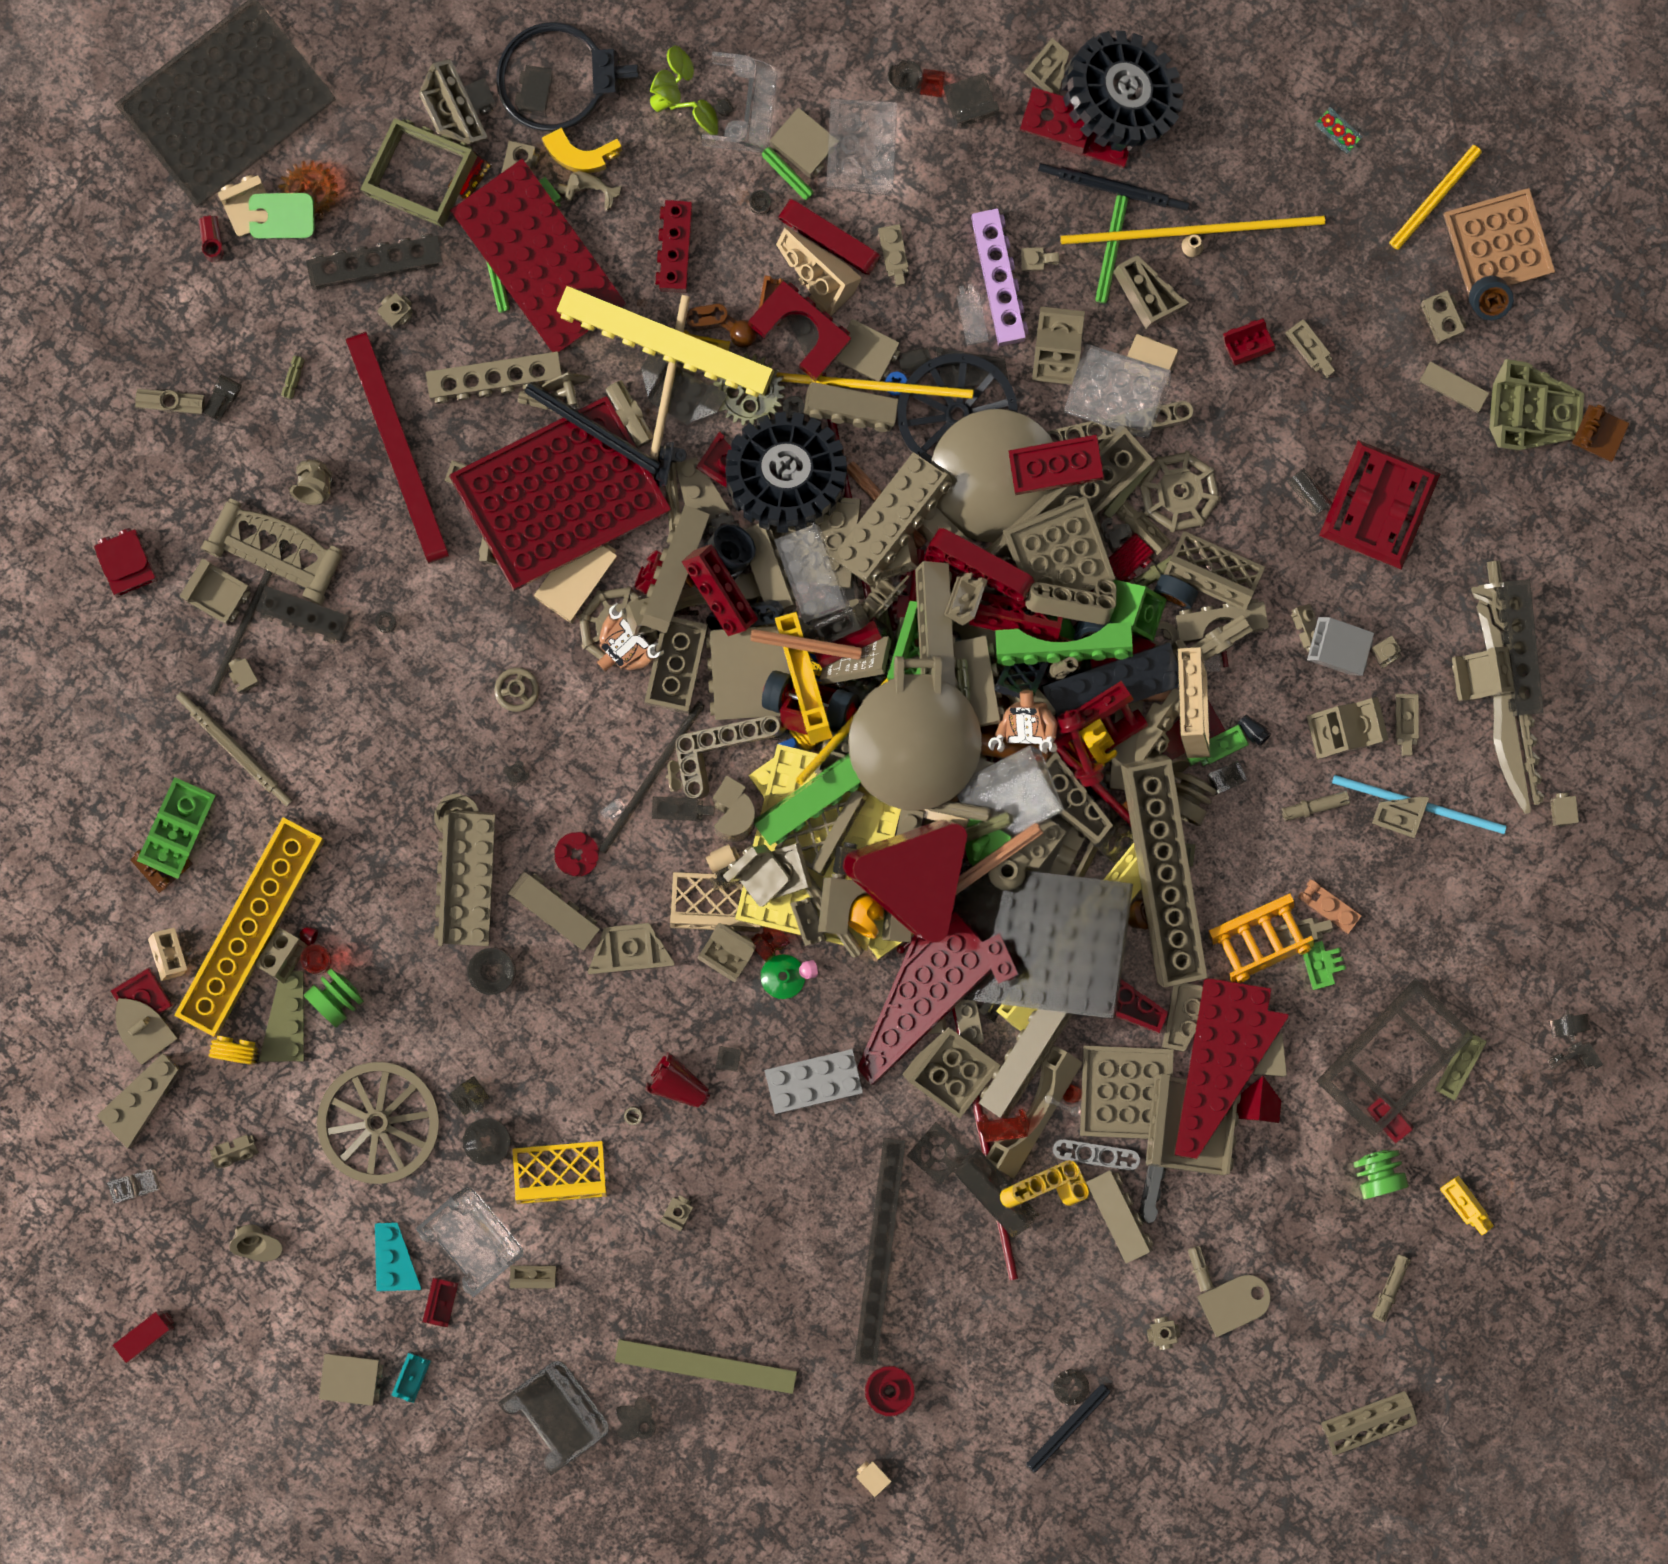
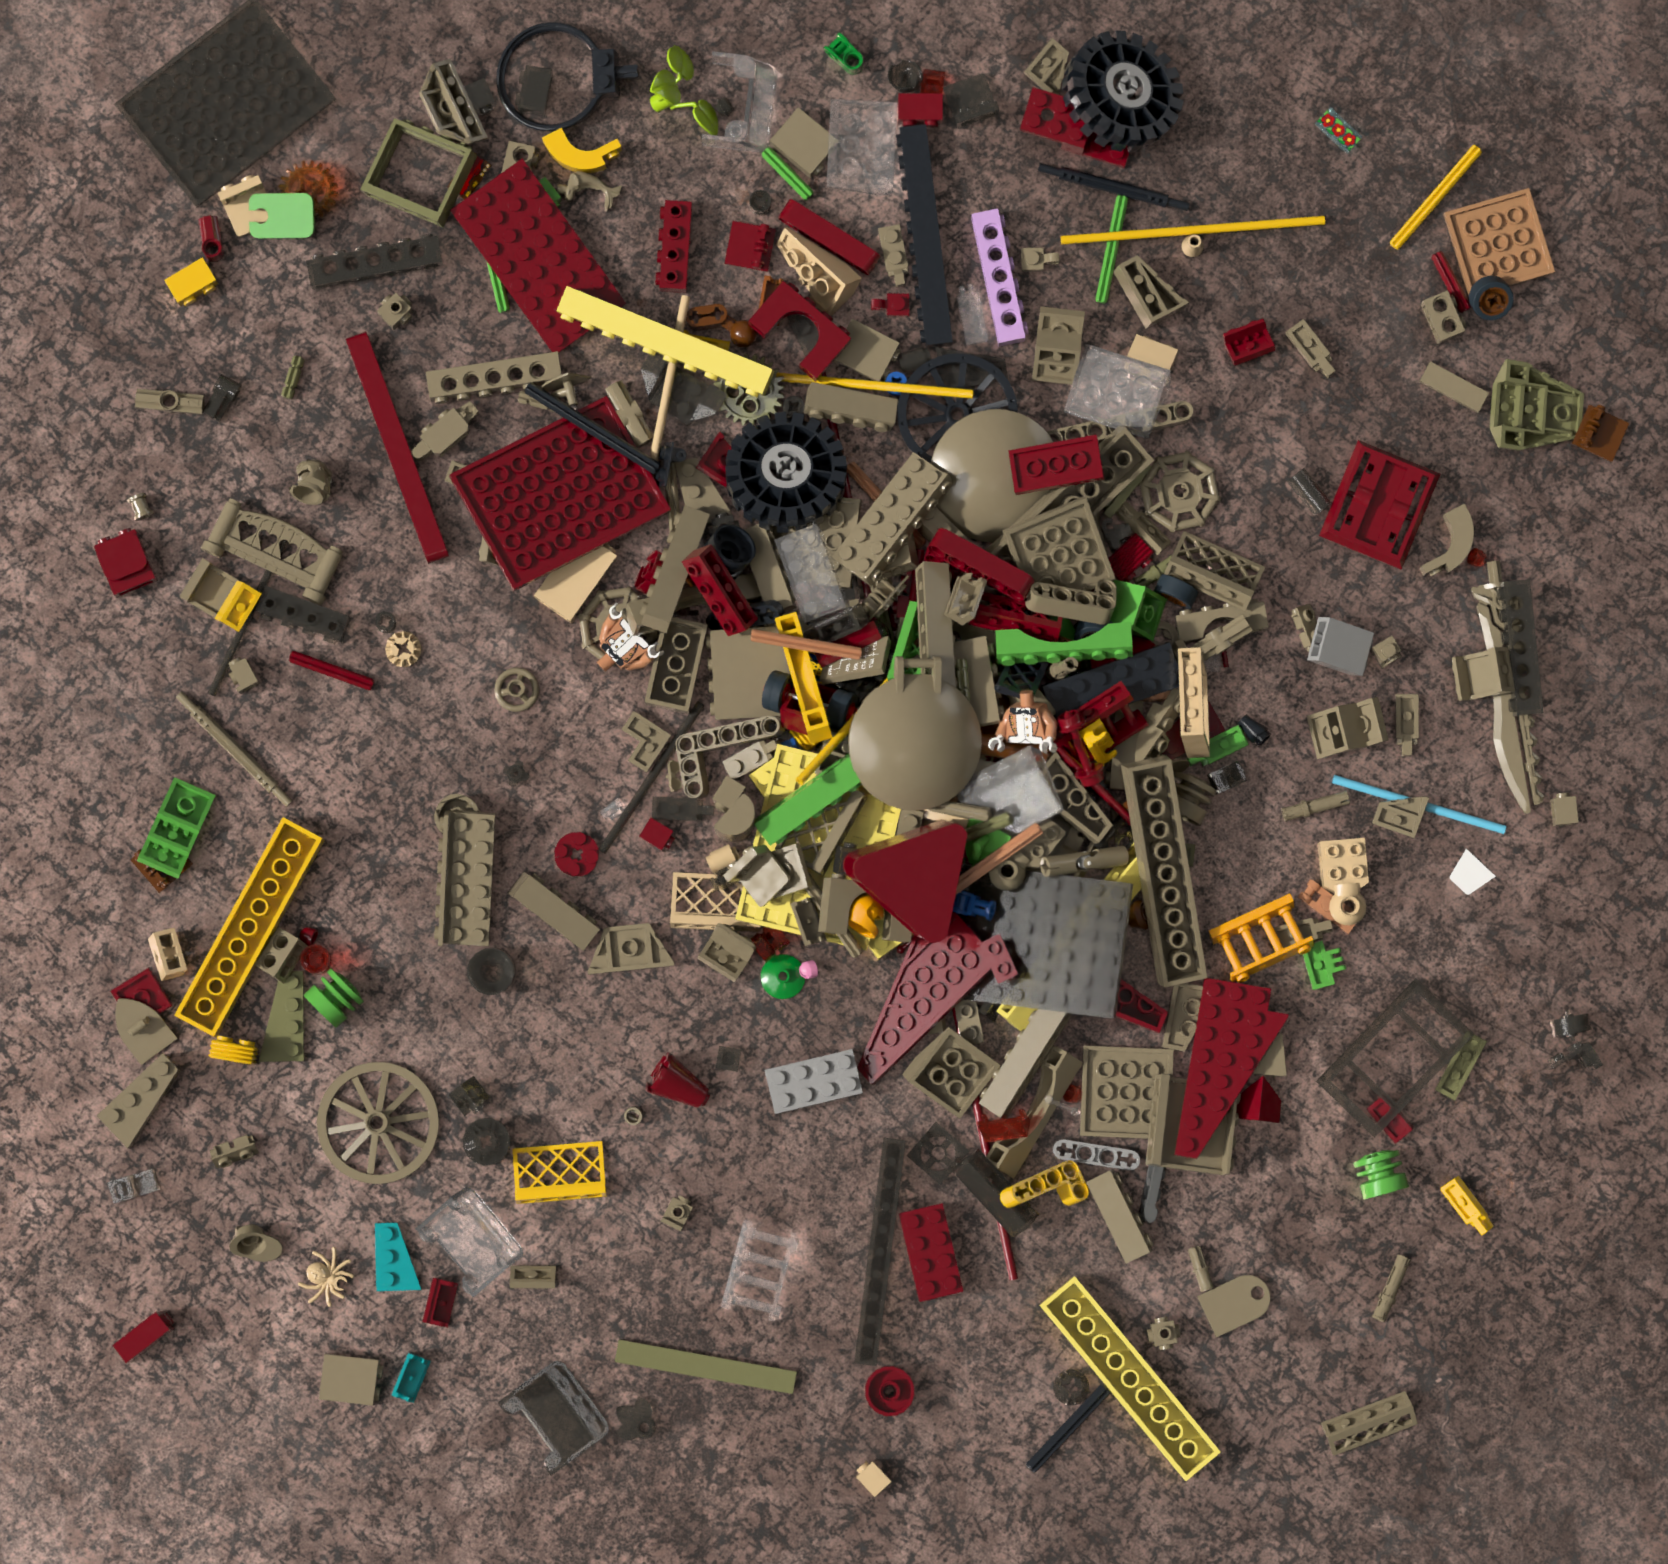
(140, 506): none -> dark tan bush
(191, 282): none -> yellow brick
(238, 605): none -> yellow panel
(326, 1277): none -> tan animal
(331, 670): none -> dark red axle
(405, 659): none -> tan gear
(446, 432): none -> dark tan hinge
(651, 740): none -> dark tan plate
(657, 835): none -> dark red brick
(738, 1276): none -> clear fence
(750, 246): none -> dark red hinge
(750, 758): none -> hinge
(842, 51): none -> green piece
(896, 304): none -> dark red plate
(920, 109): none -> dark red brick
(925, 236): none -> black brick
(930, 1252): none -> dark red brick
(969, 904): none -> blue connector
(1097, 858): none -> dark tan piece
(1129, 1378): none -> light yellow brick
(1344, 873): none -> tan brick
(1451, 281): none -> dark red axle
(1462, 534): none -> dark tan arch
(1470, 873): none -> white sticker
(1476, 557): none -> clear red hinge

